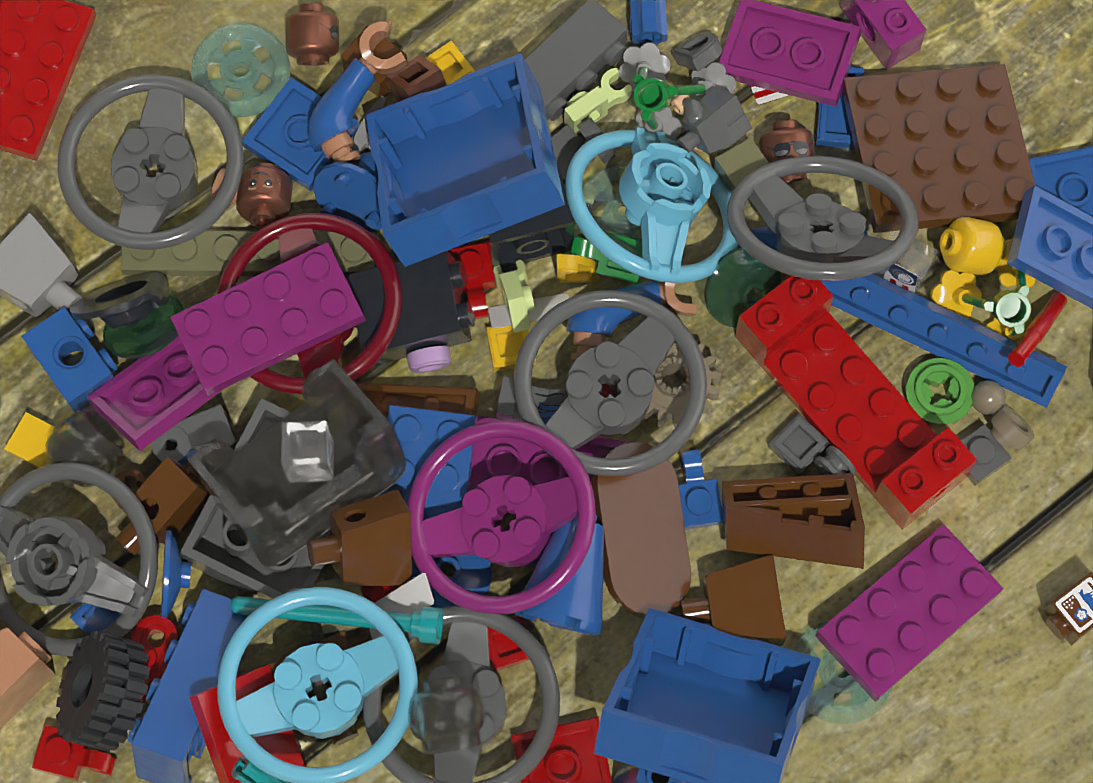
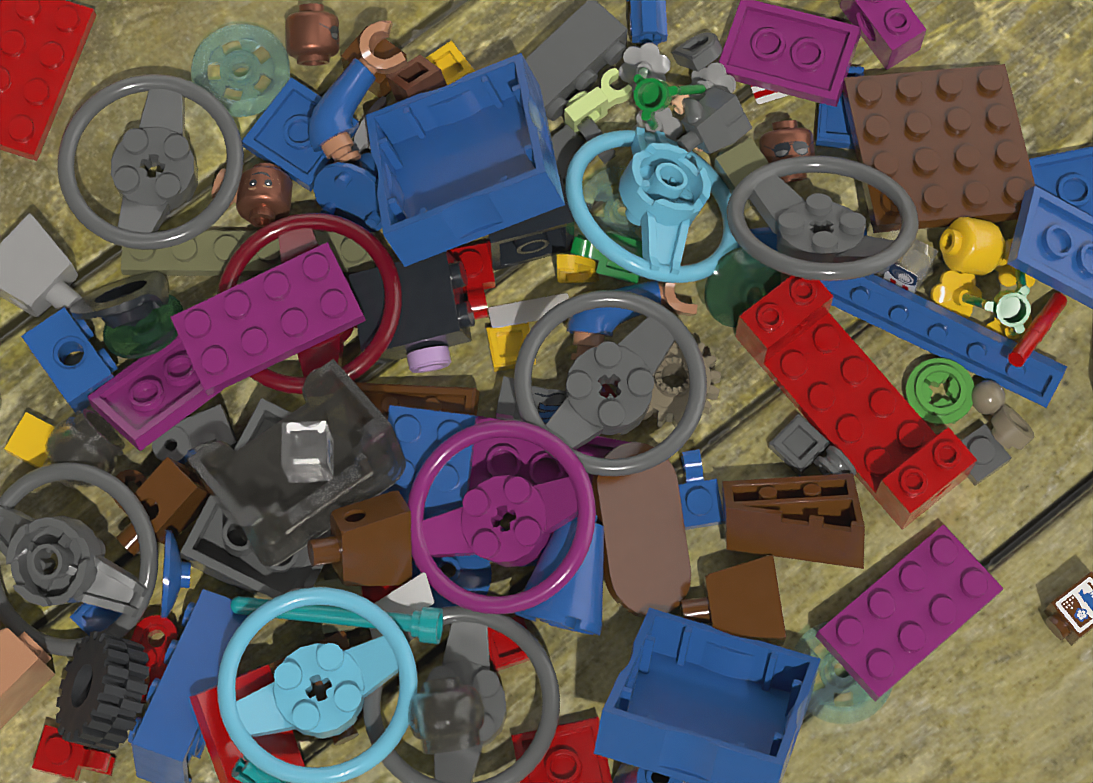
(516, 295): yellowish green plate -> none

